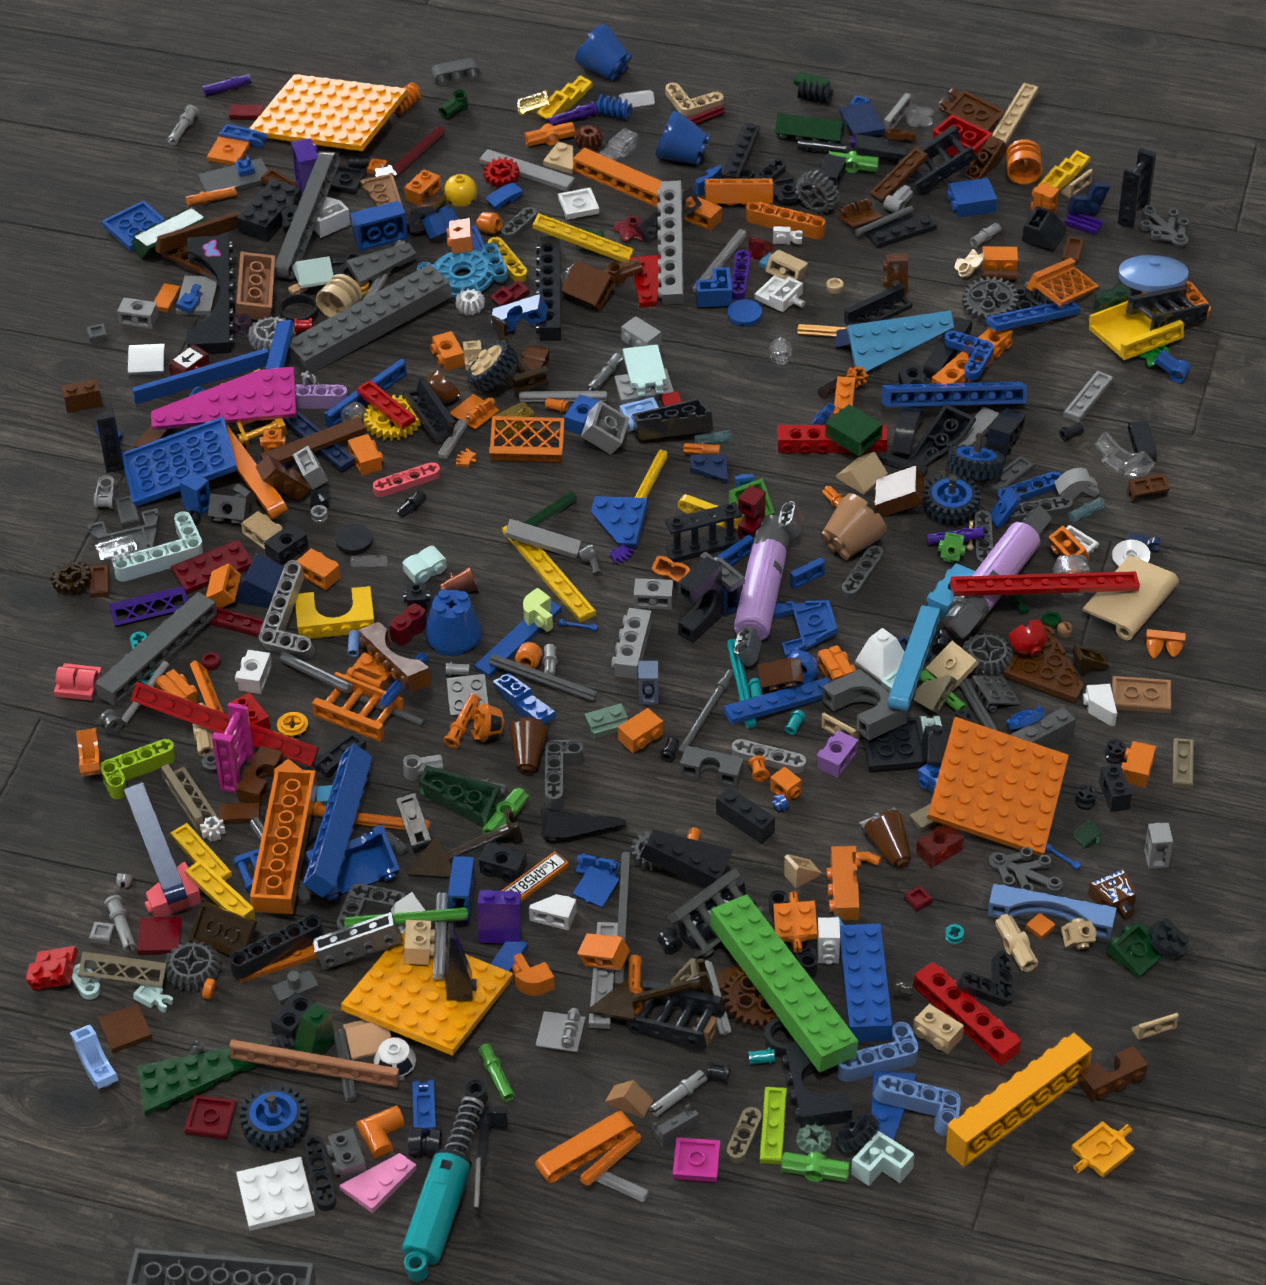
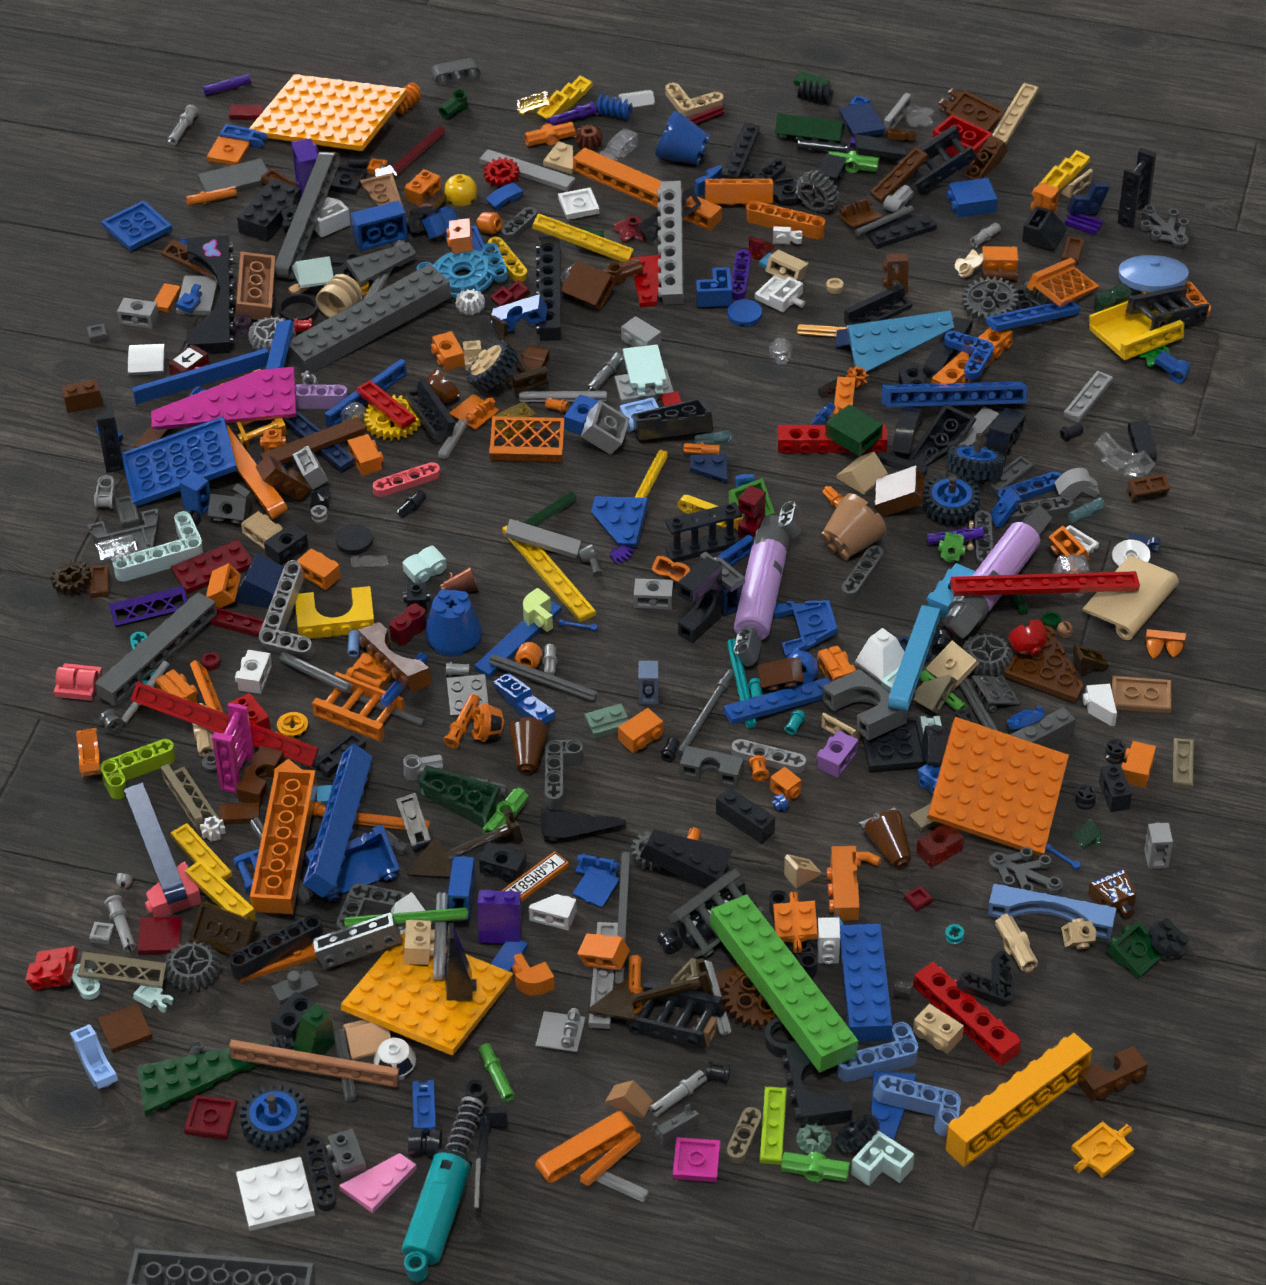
(145, 242): slope -> none
(207, 228): reddish brown tile -> none
(209, 989): orange tile -> none
(244, 167): blue tile -> none
(375, 1127): orange brick -> none
(465, 458): orange piece -> none
(603, 53): blue cone -> none
(632, 643): light grey brick -> none
(724, 255): light grey axle -> none
(763, 1056): teal pin -> none
(807, 573): blue plate -> none
(1024, 162): orange wheel -> none
(1040, 926): orange tile -> none
(1156, 1026): tan slope -> none

